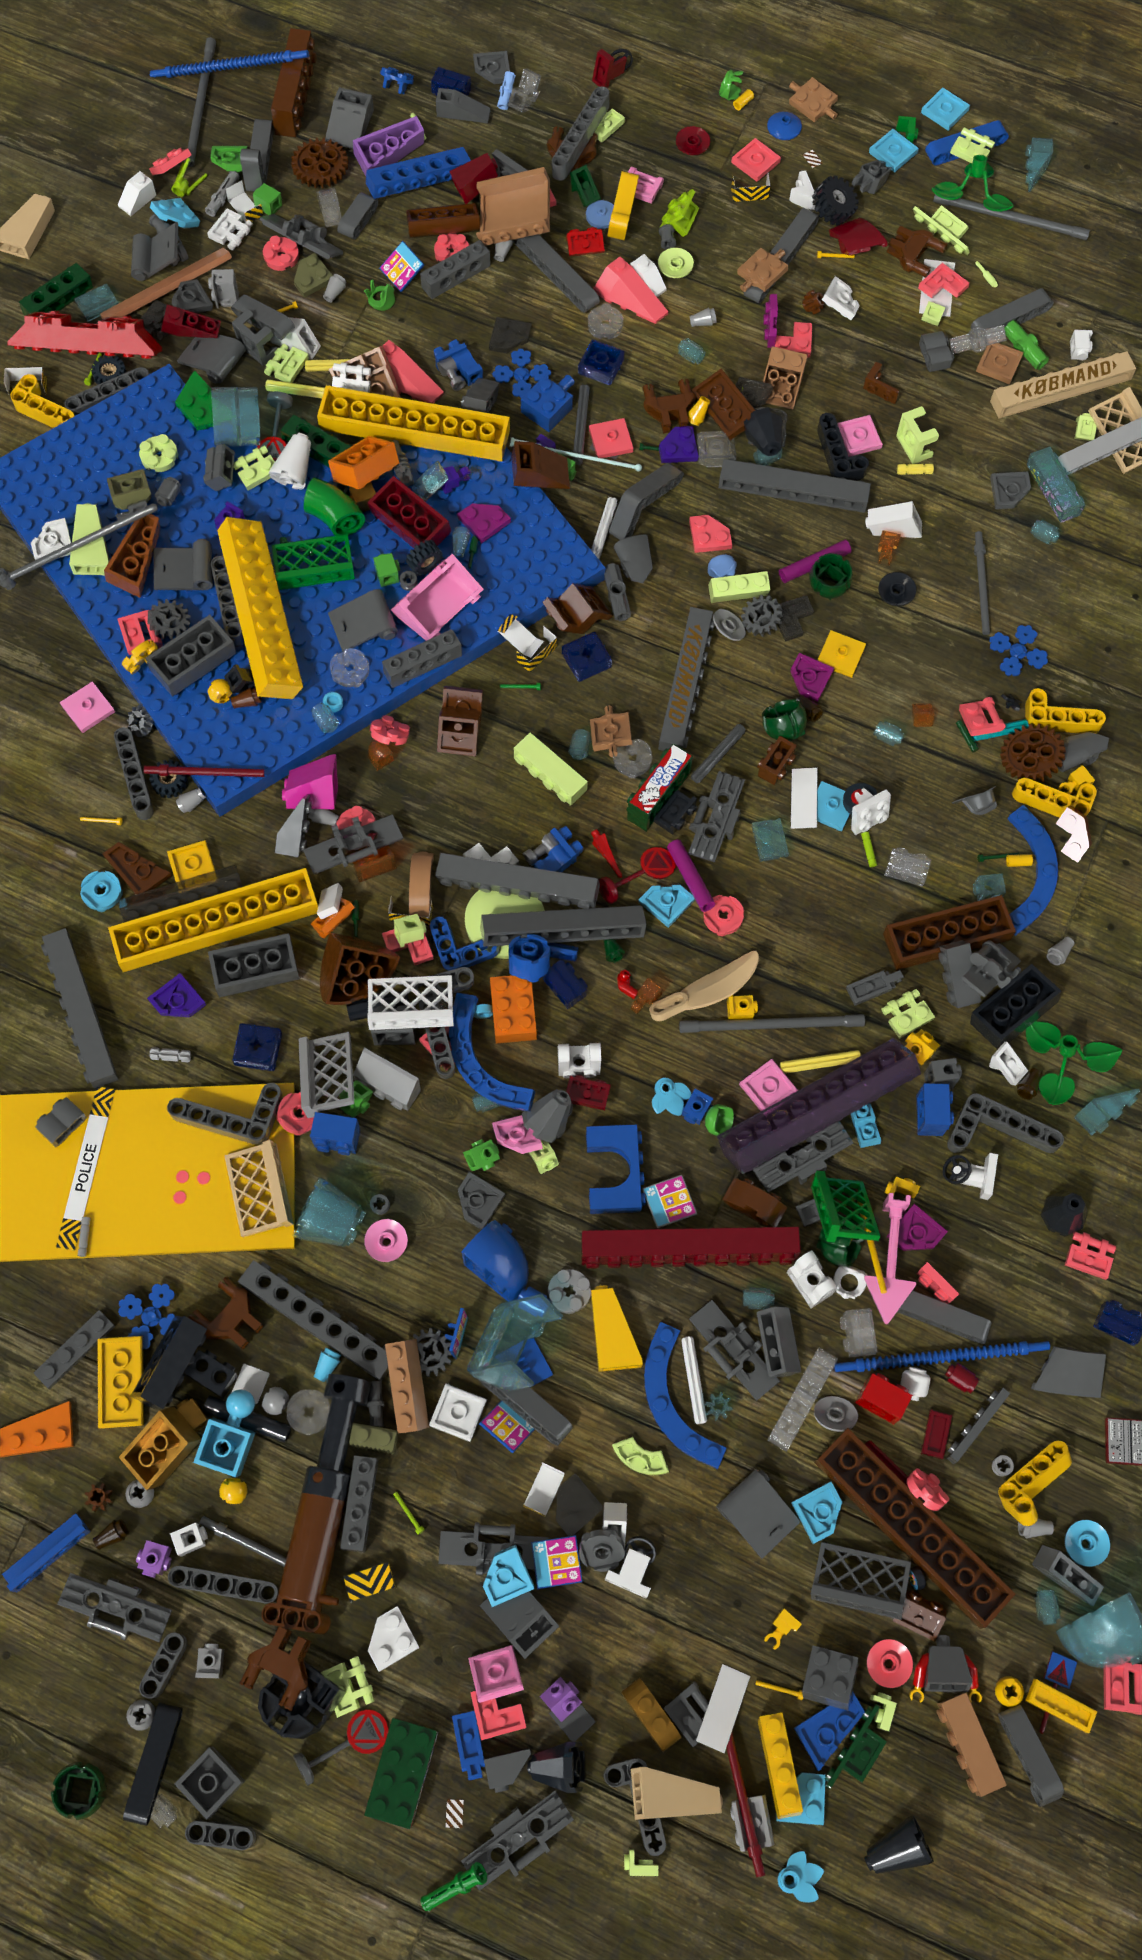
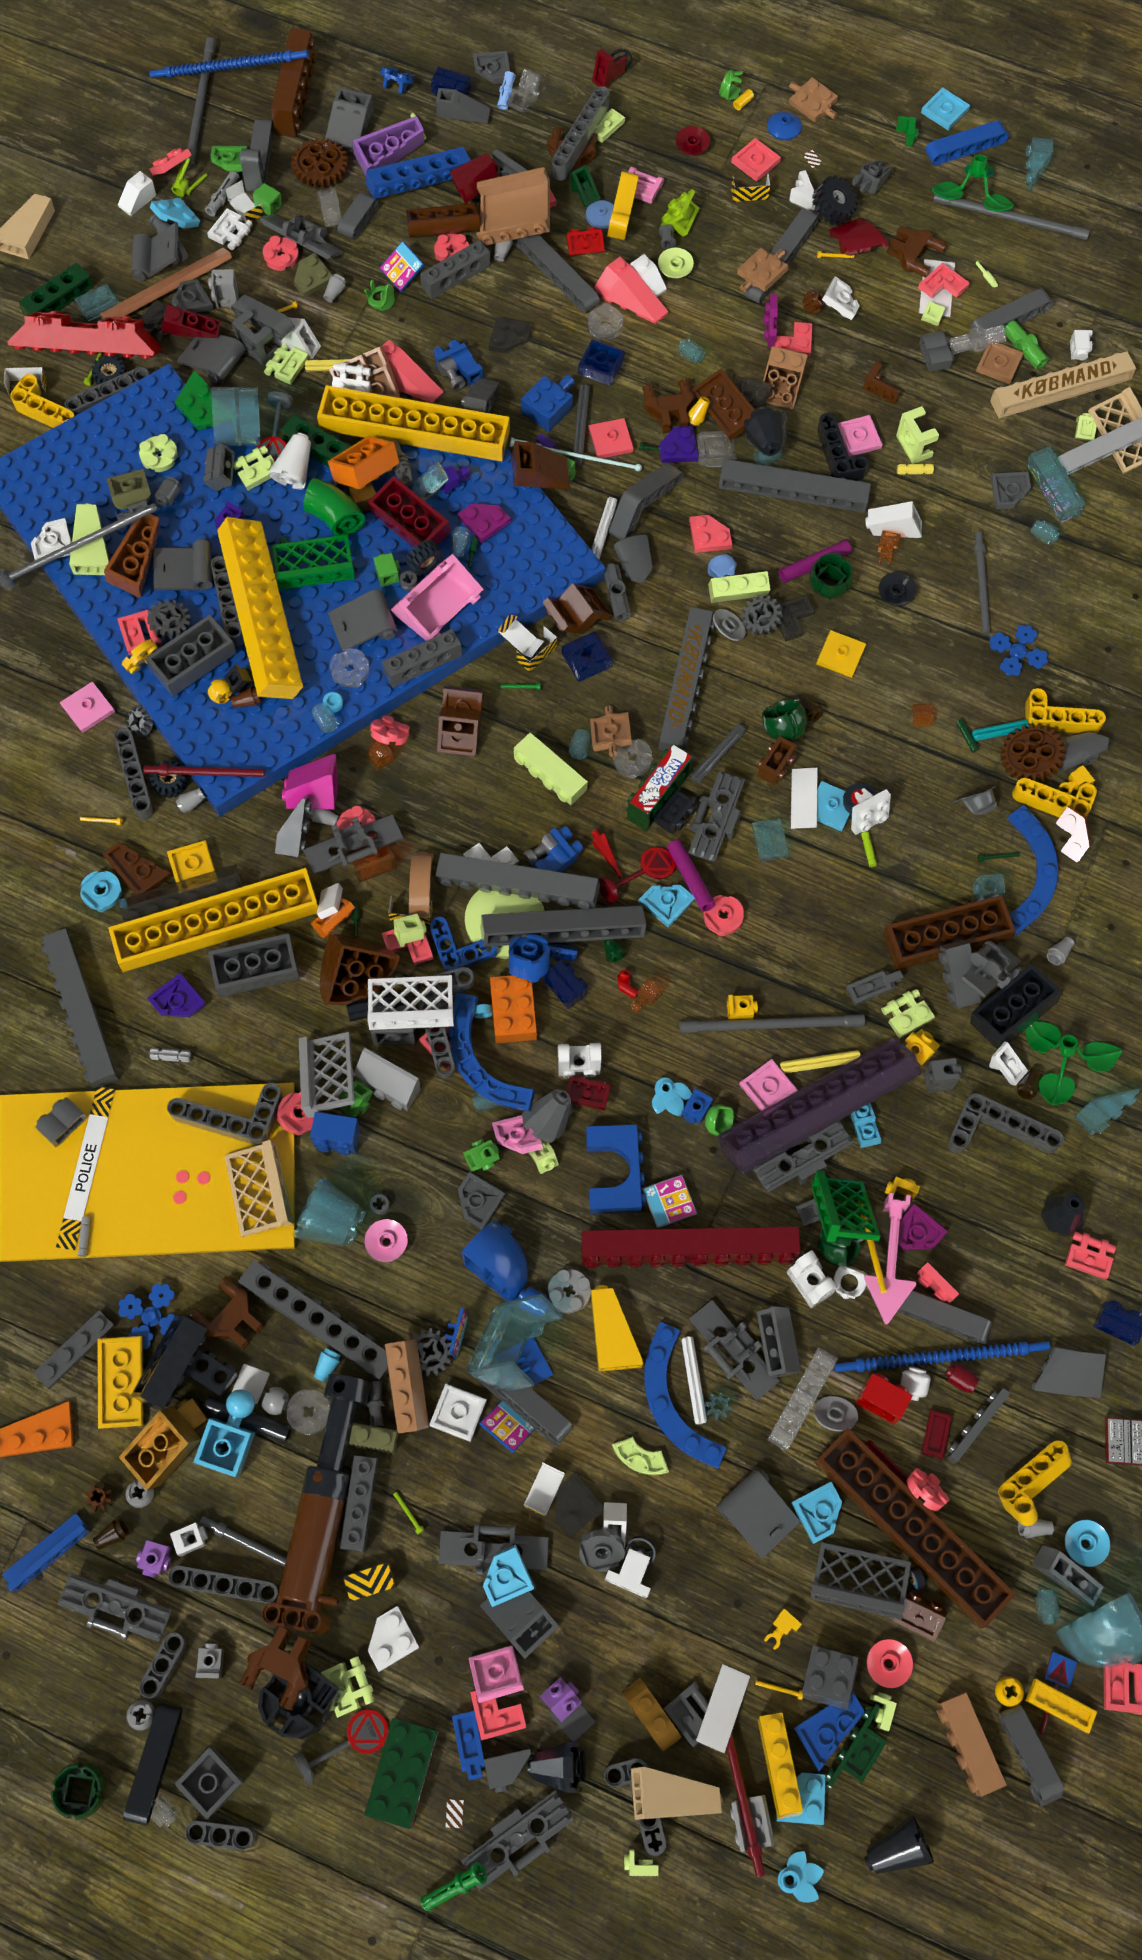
(233, 1490): yellow piece -> none
(266, 1055): clear blue brick -> none
(293, 388): light yellow axle -> none
(521, 374): blue plant -> none
(556, 1562): piece -> none
(703, 318): light grey cone -> none
(708, 989): tan plant -> none
(754, 1202): reddish brown brick -> none
(758, 1298): clear light blue brick -> none
(810, 676): magenta plate -> none
(859, 1332): clear brick -> none
(888, 733): clear light blue brick -> none
(893, 150): medium azure plate -> none
(908, 866): clear brick -> none
(934, 1109): blue brick -> none
(945, 1671): dark grey torso -> none
(946, 225): yellowish green bracket -> none
(967, 150): yellowish green plate -> none
(972, 1174): white piece -> none
(975, 718): coral plate -> none
(1007, 1461): light grey bush -> none
(1012, 702): black plant -> none
(1019, 860): yellow piece -> none

